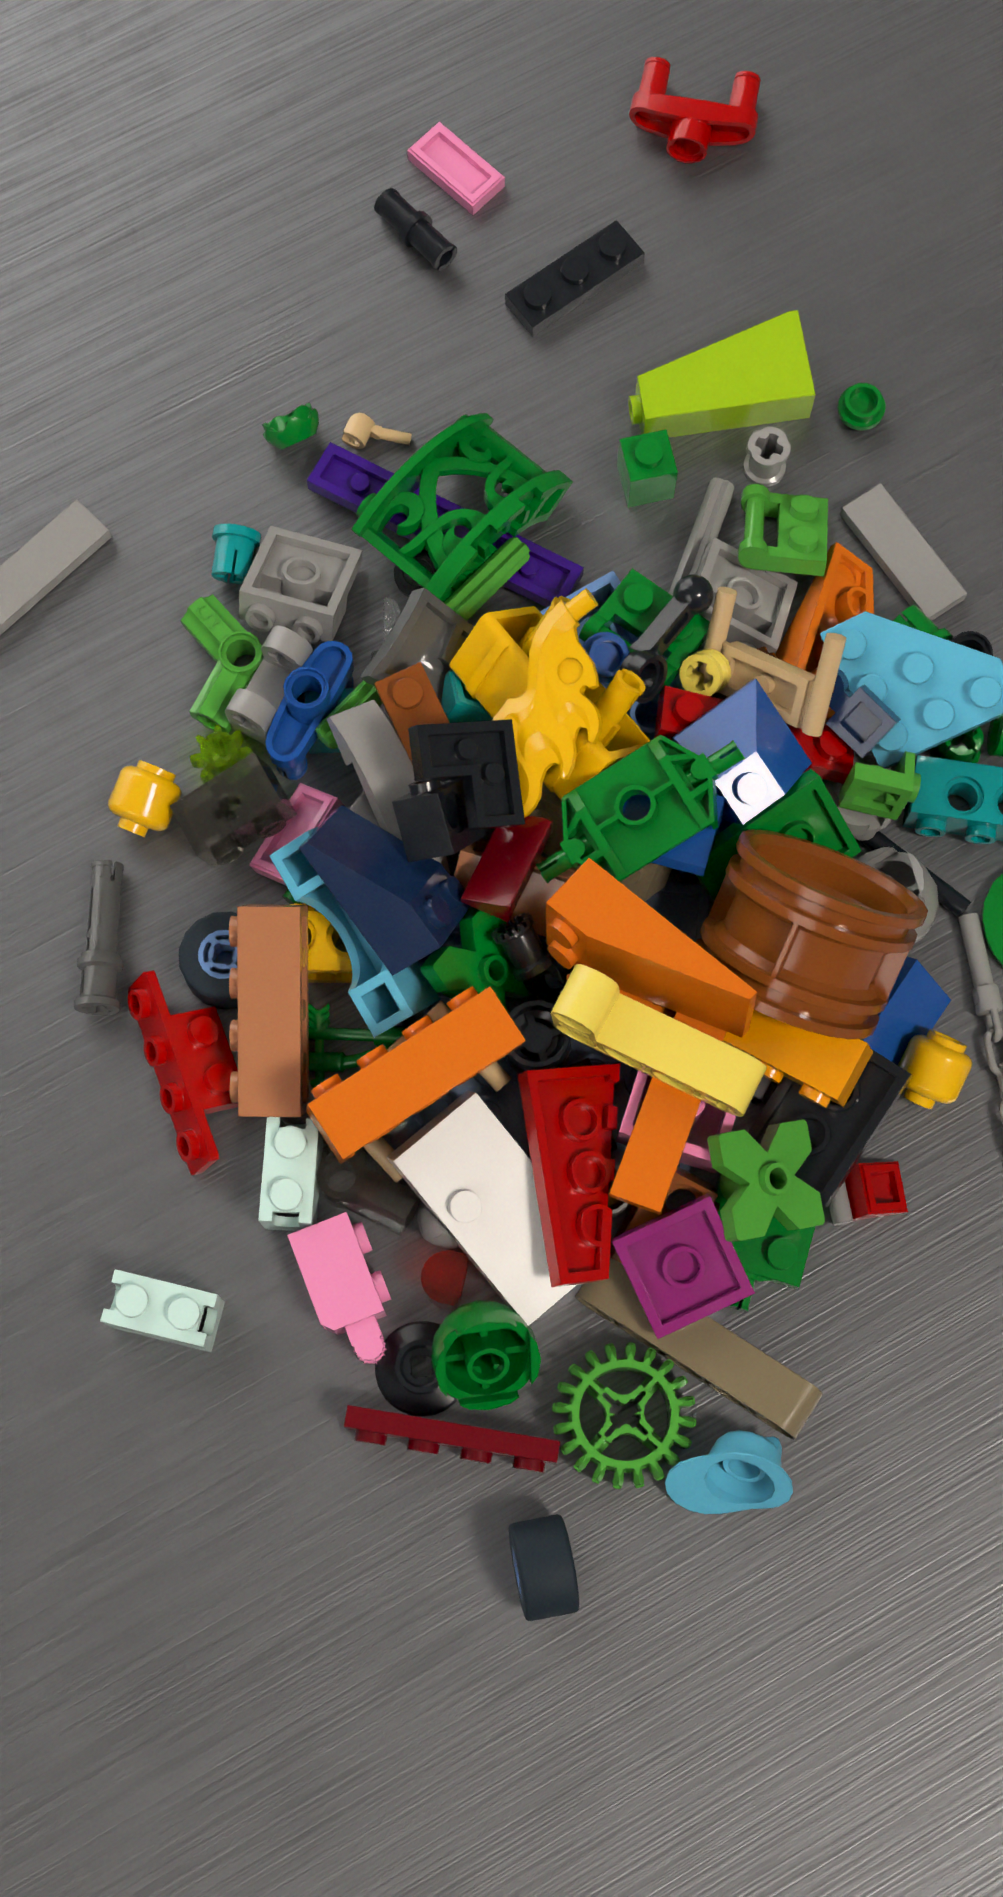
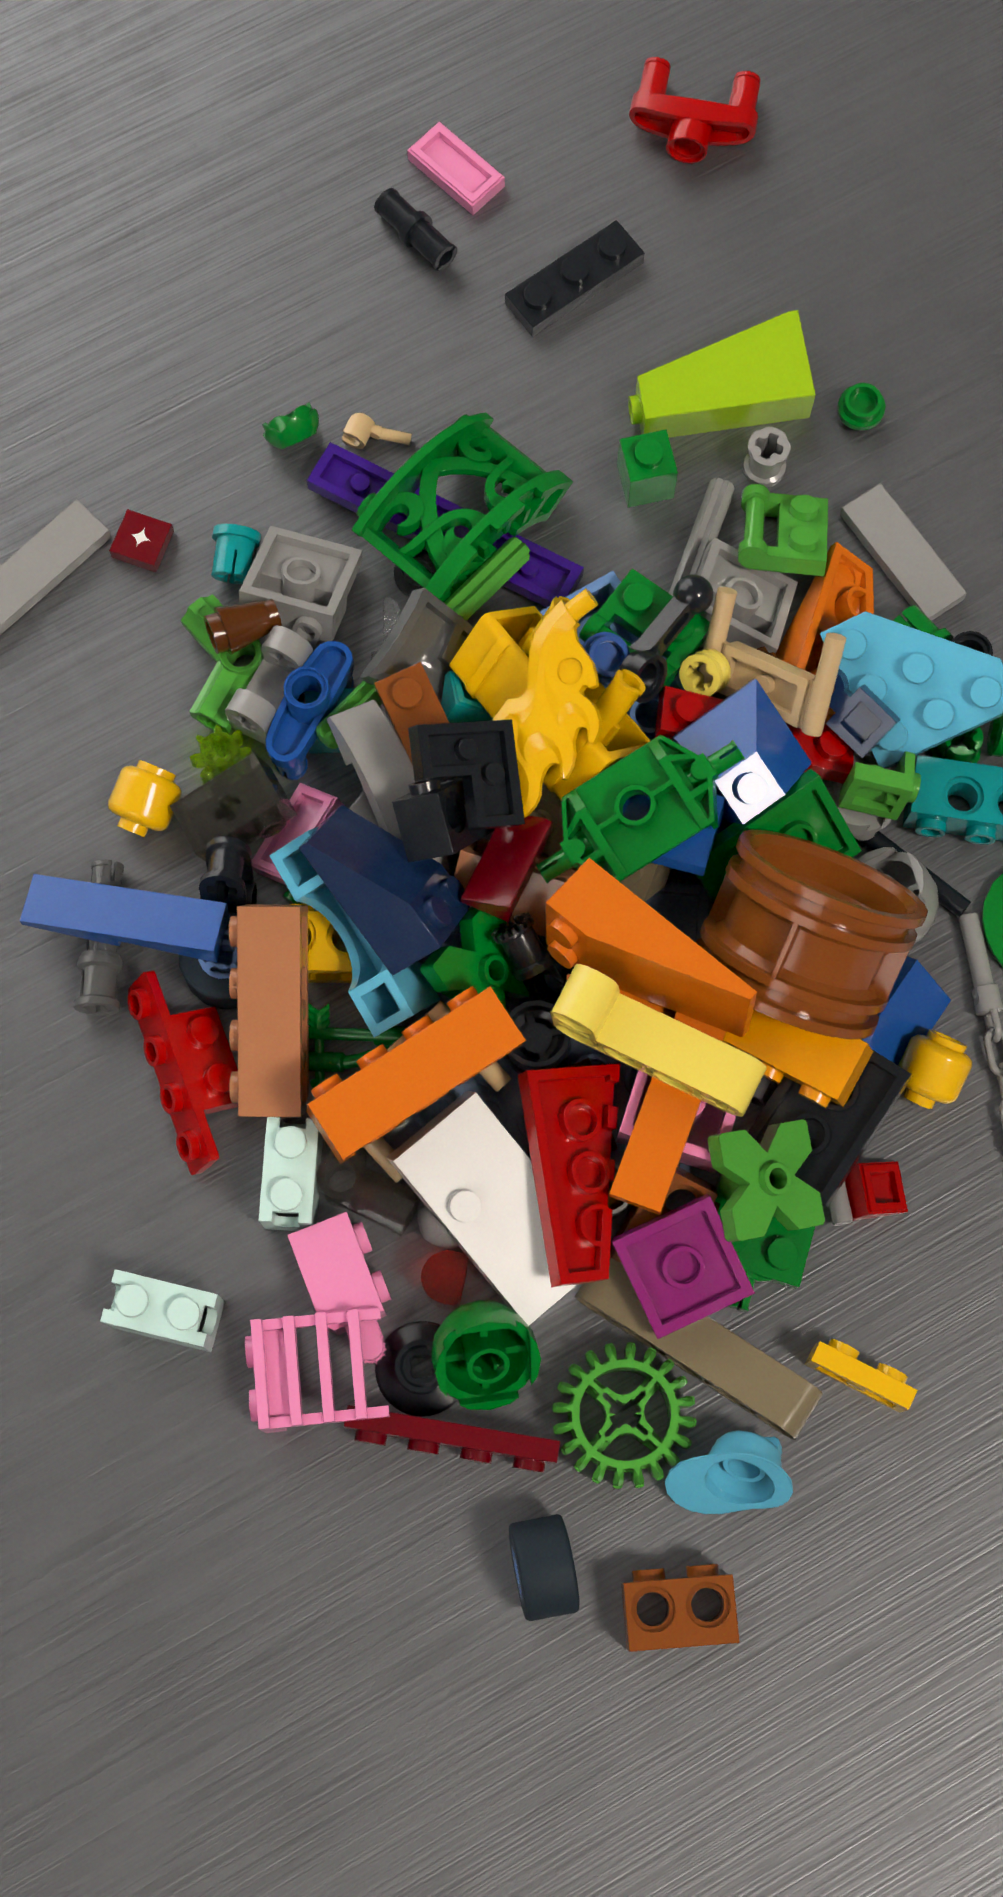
(127, 915): none -> slope
(141, 540): none -> dark red tile
(228, 873): none -> black piece
(240, 624): none -> reddish brown cone
(274, 1356): none -> bright pink plate
(680, 1625): none -> dark orange brick
(880, 1384): none -> yellow plate

